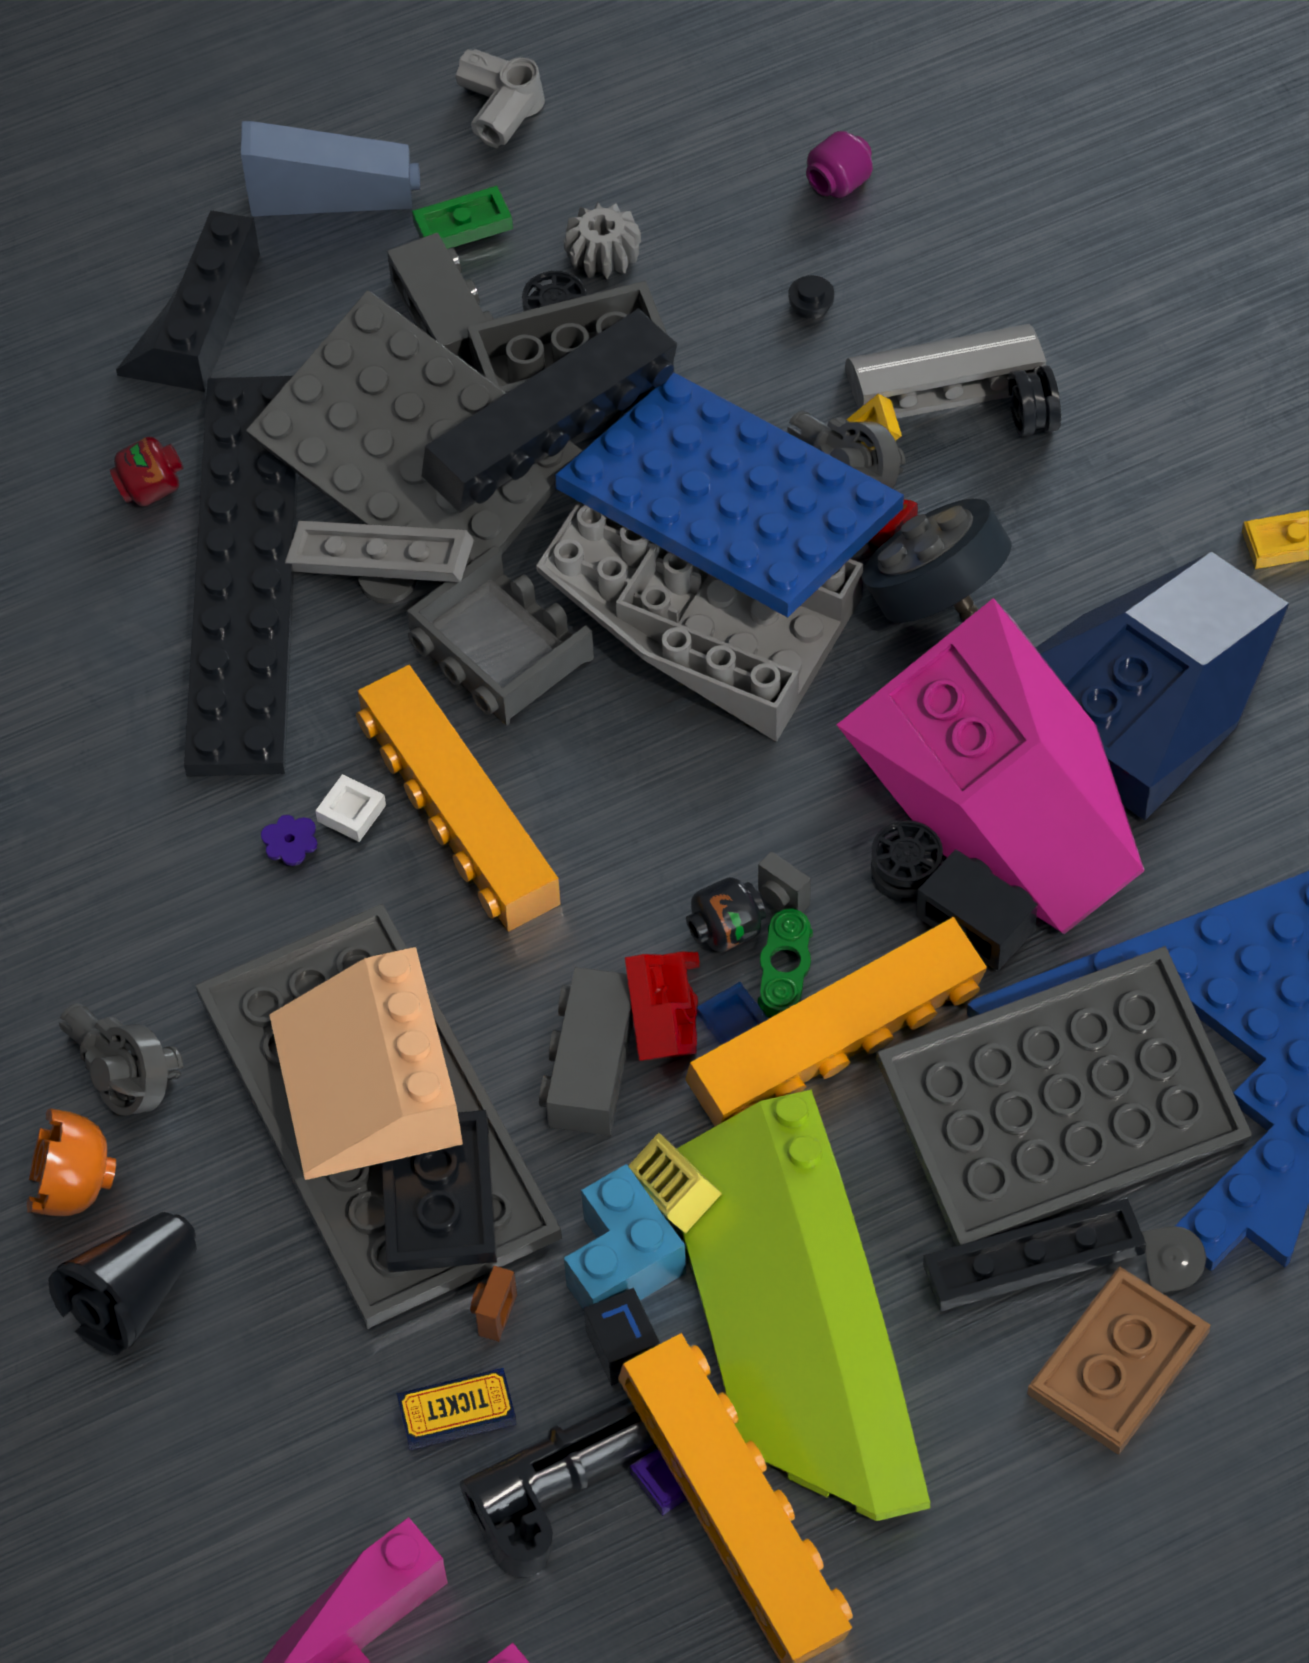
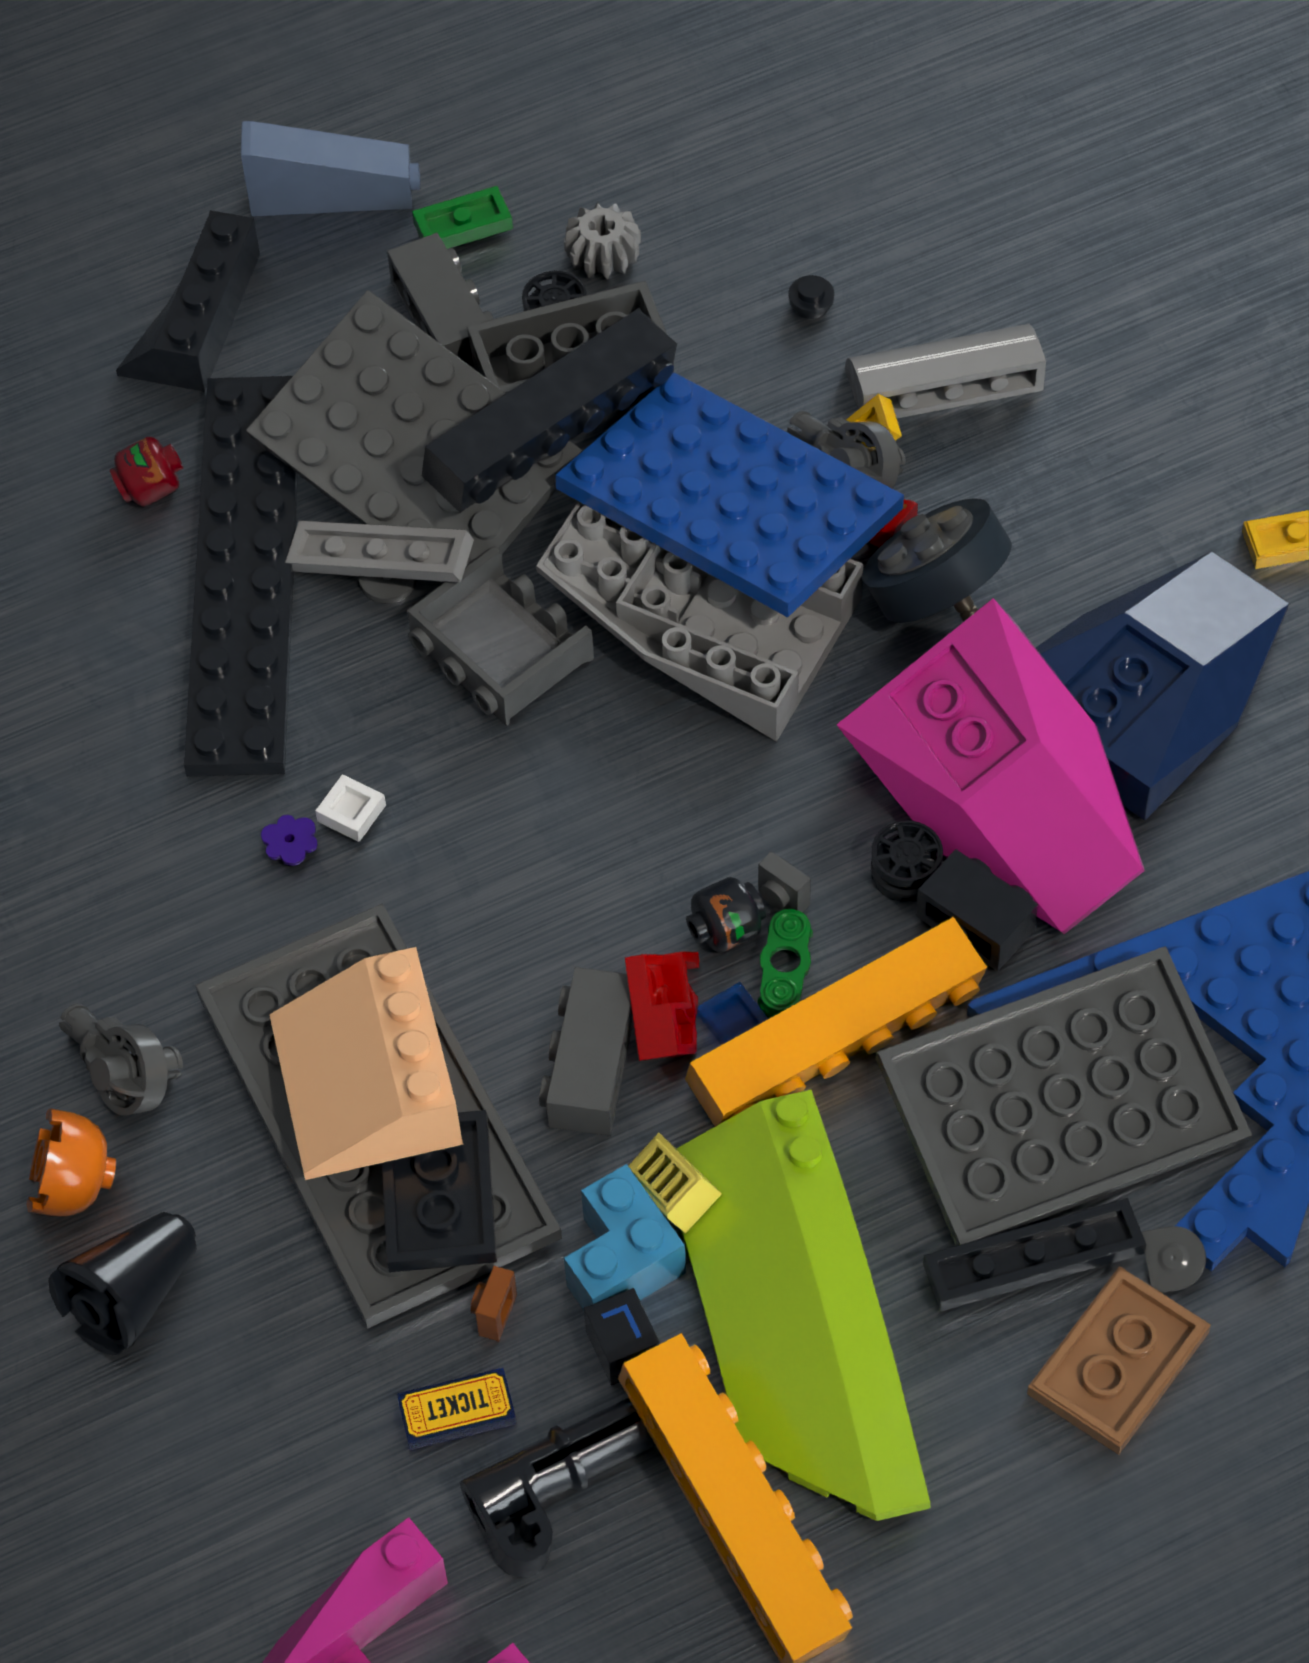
(458, 798): light orange brick -> none
(513, 93): light grey piece -> none
(657, 1481): dark purple tile -> none
(839, 164): magenta head -> none
(1034, 400): black wheel -> none

